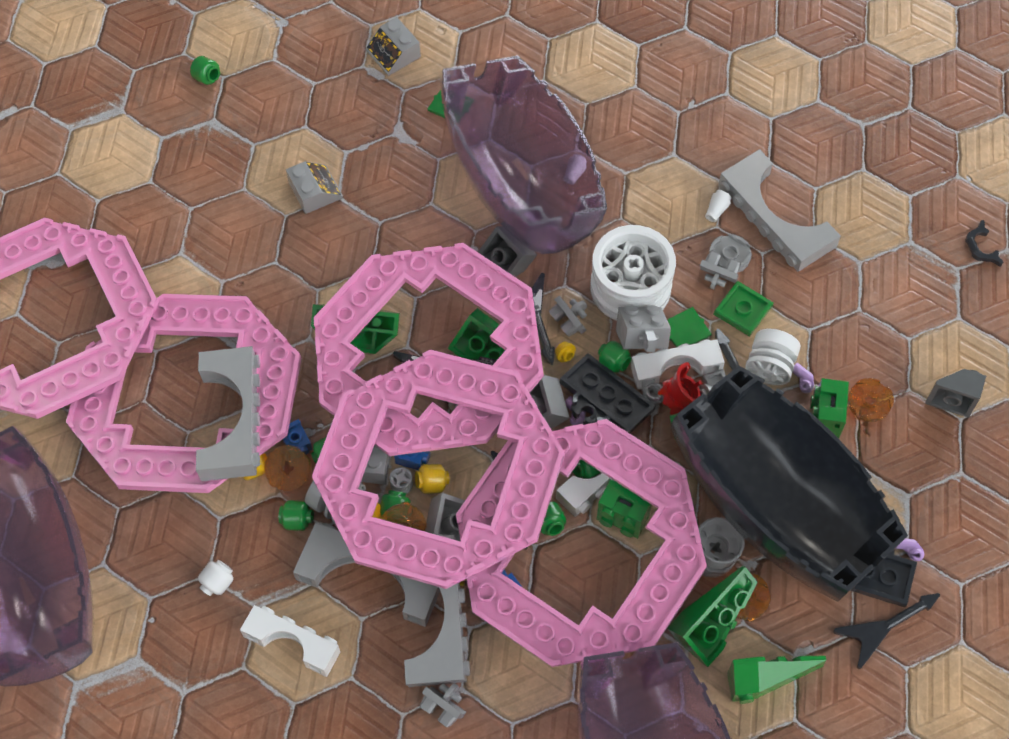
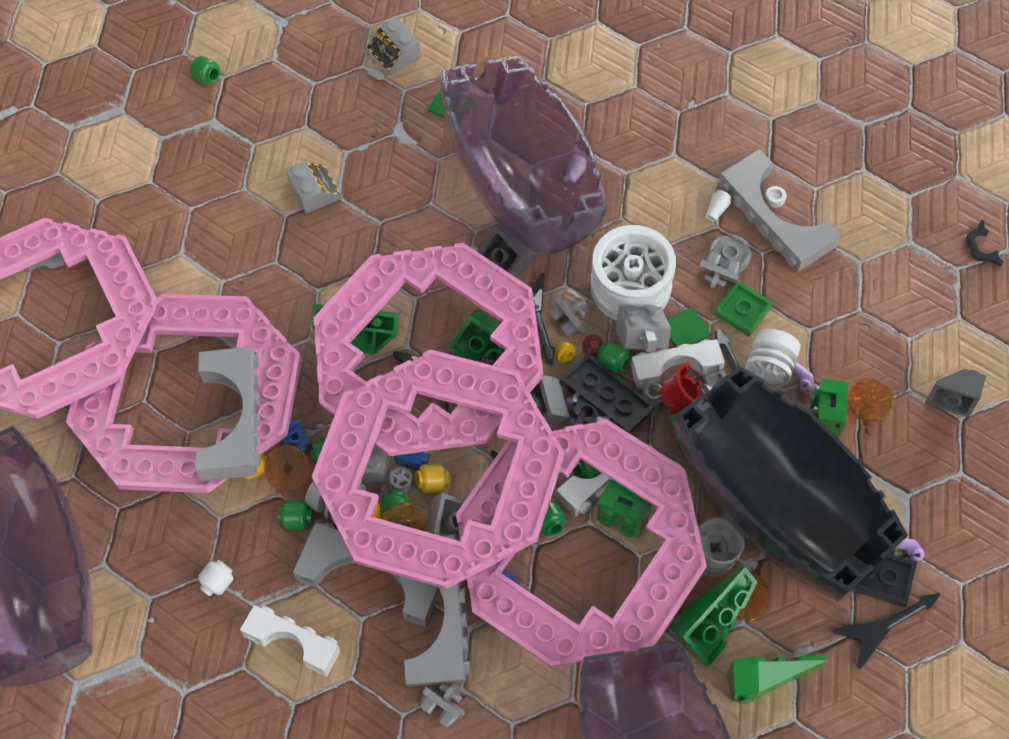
(592, 344): none -> clear red tile
(775, 196): none -> white tile

